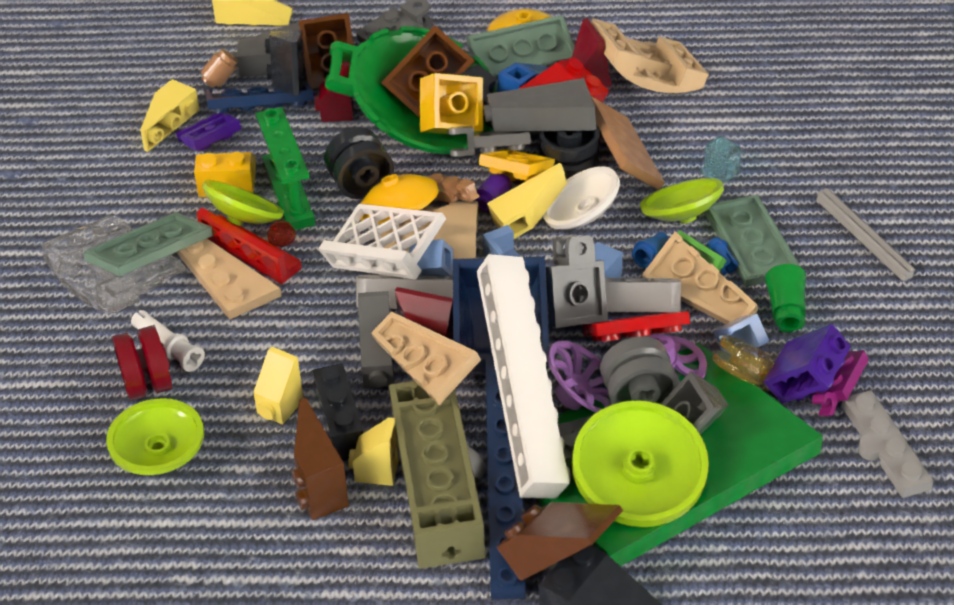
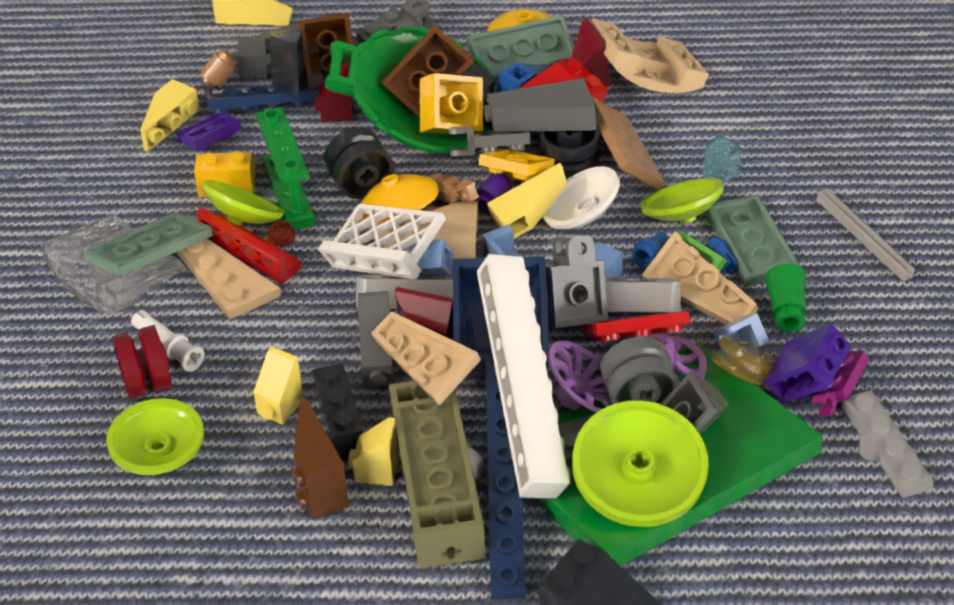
(554, 534): reddish brown slope -> none

